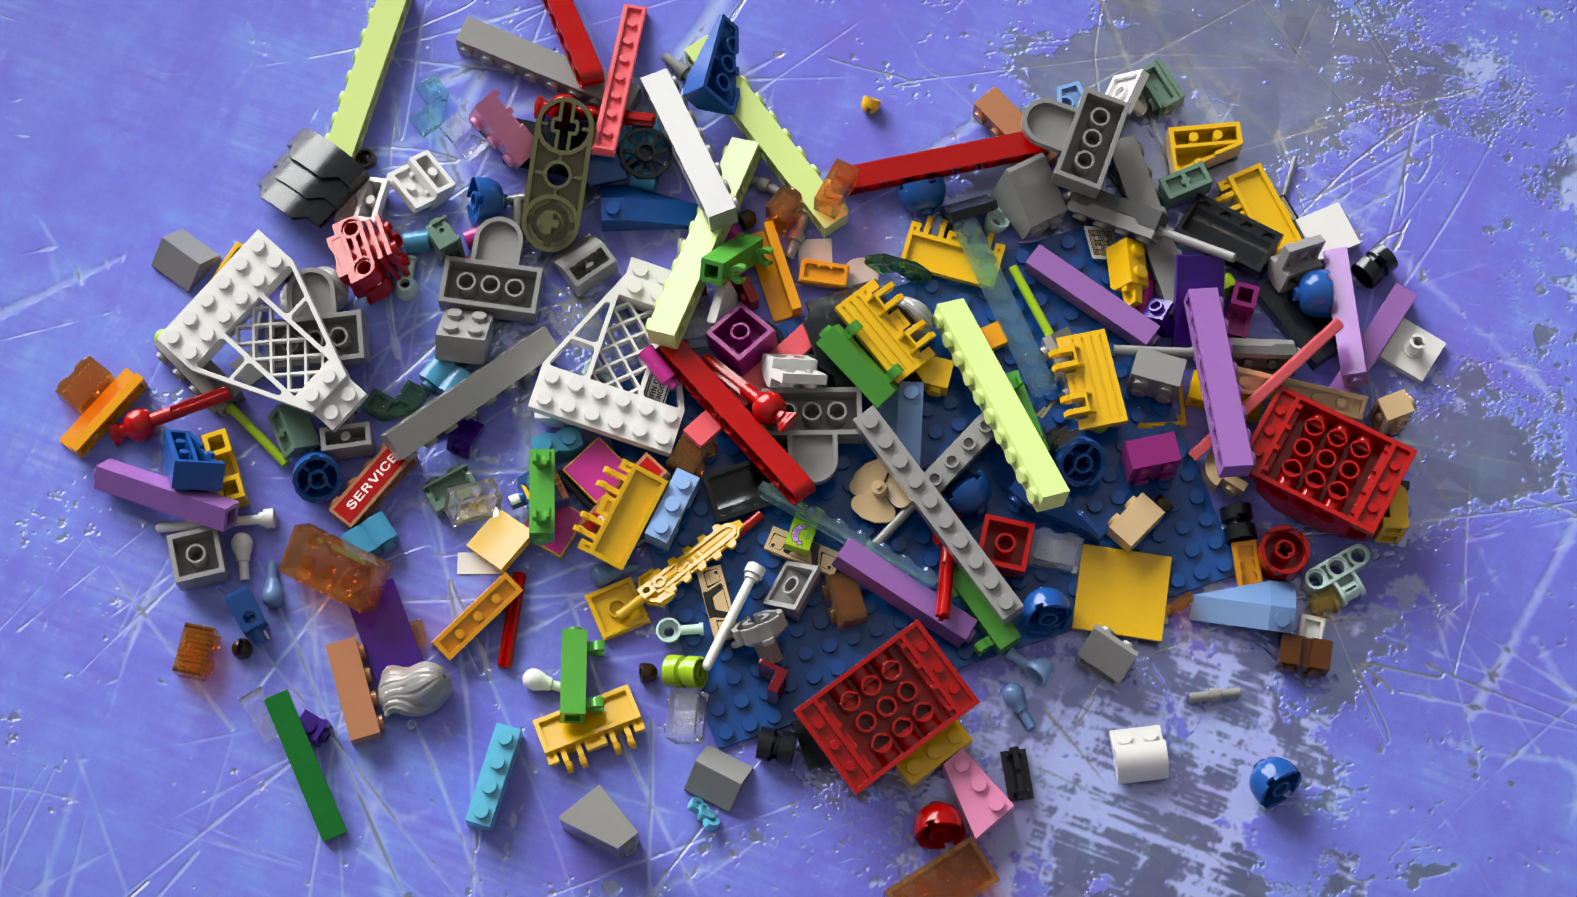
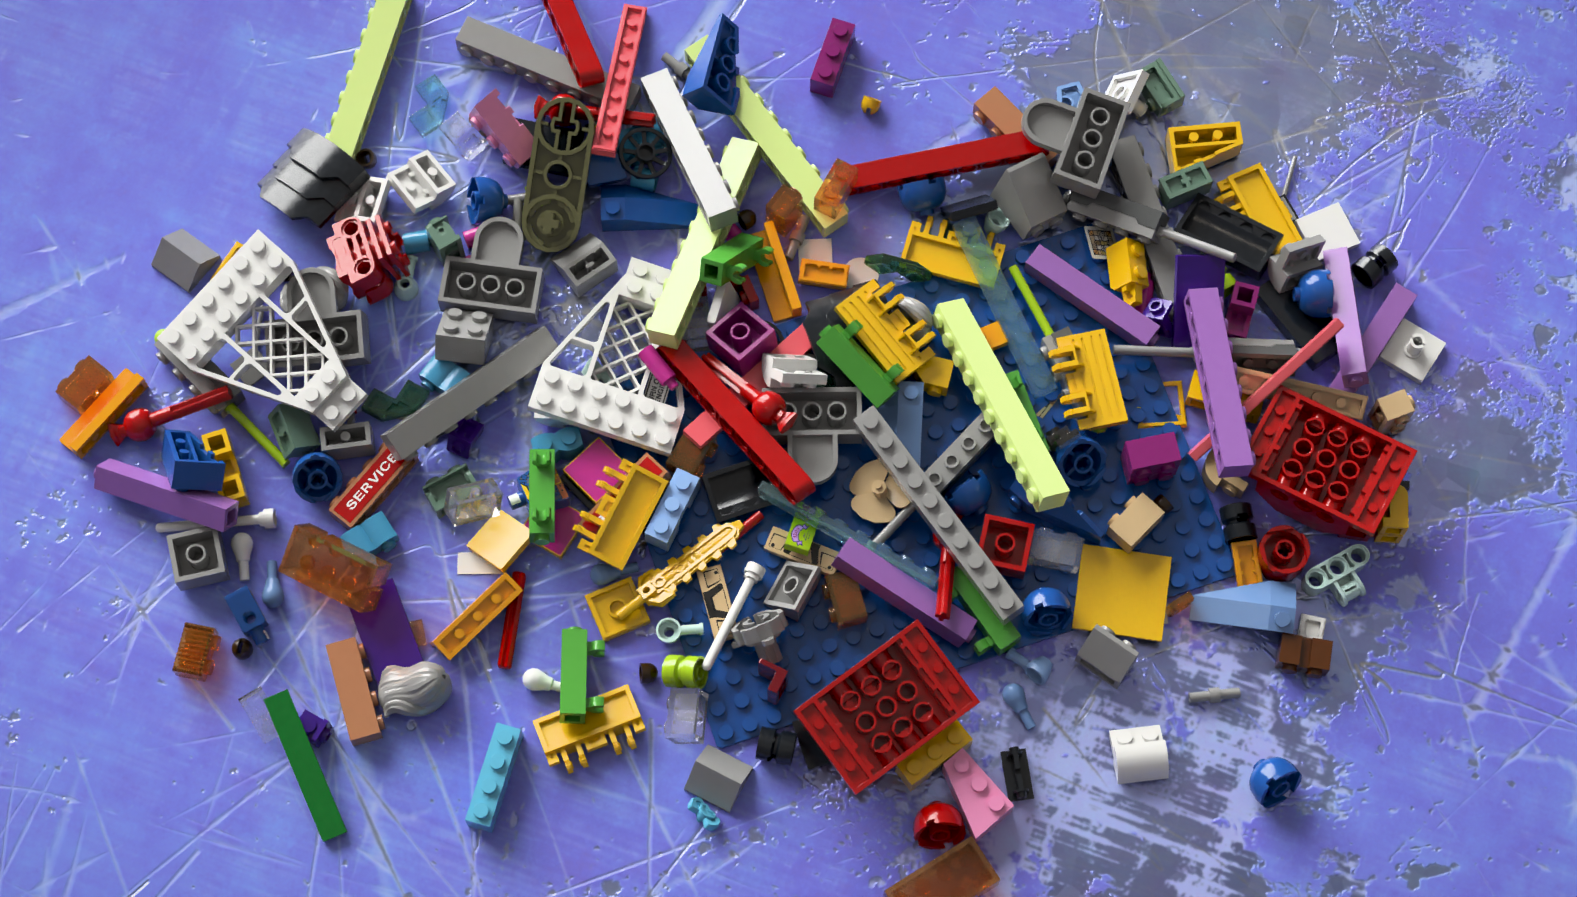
(601, 824): light grey slope -> none
(764, 185): light grey bar -> none
(832, 57): none -> magenta brick
(1156, 375): light grey brick -> none
(1324, 602): clear yellow brick -> none

